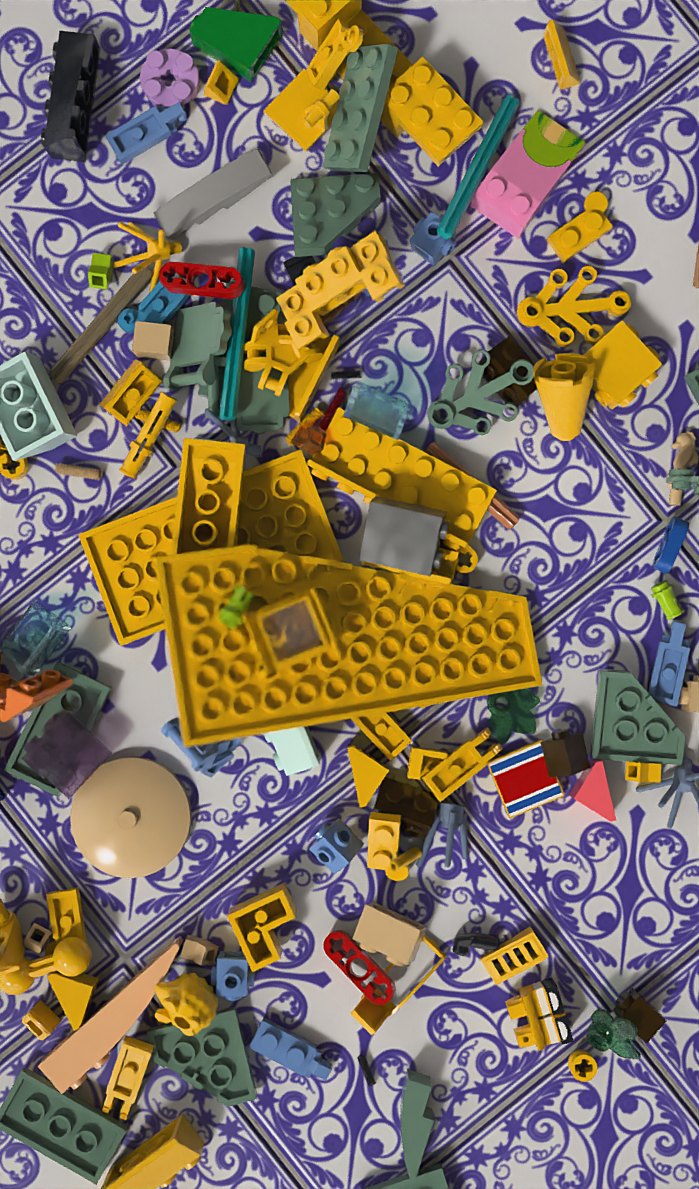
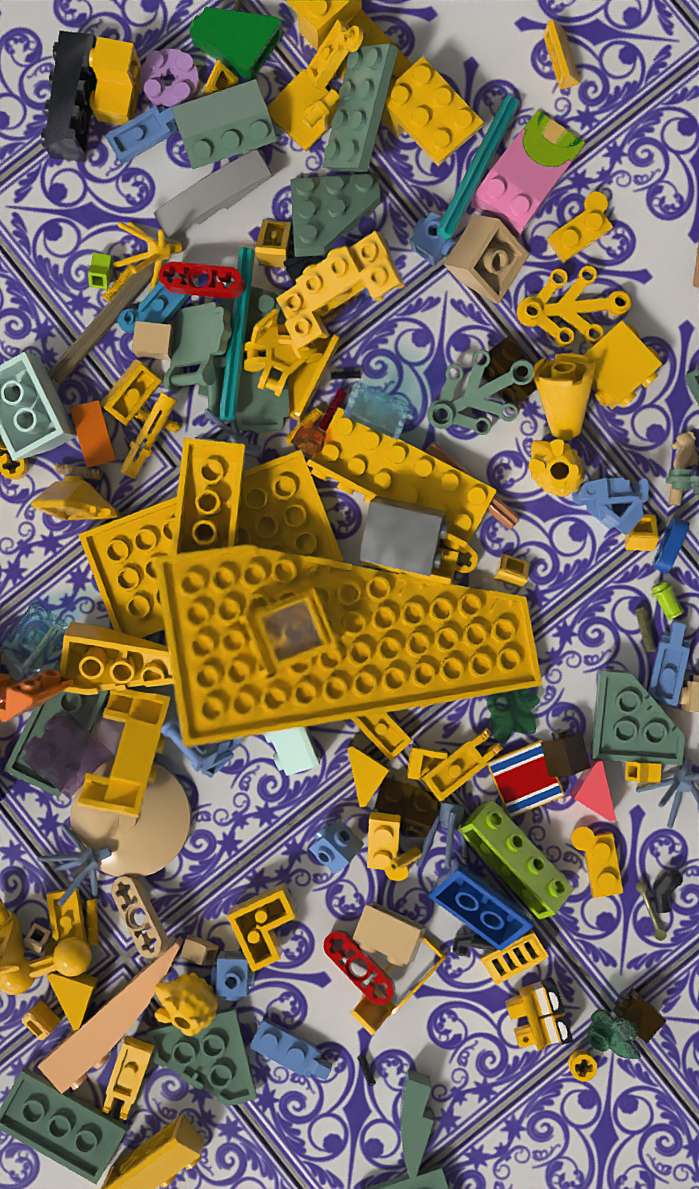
(74, 501): none -> yellow wedge
(87, 861): none -> sand blue plant
(92, 433): none -> orange slope
(92, 922): none -> yellow piece
(111, 660): none -> yellow wedge
(117, 79): none -> yellow brick
(121, 280): none -> yellow piece
(133, 764): none -> yellow bracket
(151, 921): none -> tan beam
(224, 124): none -> sand green slope
(235, 607): lime pin -> none
(273, 243): none -> yellow slope
(480, 905): none -> blue slope
(486, 257): none -> tan slope
(512, 571): none -> yellow slope
(516, 859): none -> lime brick
(556, 467): none -> yellow animal
(600, 861): none -> yellow hinge
(614, 502): none -> medium blue piece
(644, 535): none -> yellow slope
(645, 630): none -> olive piece
(659, 933): none -> olive hinge
(663, 887): none -> black arm

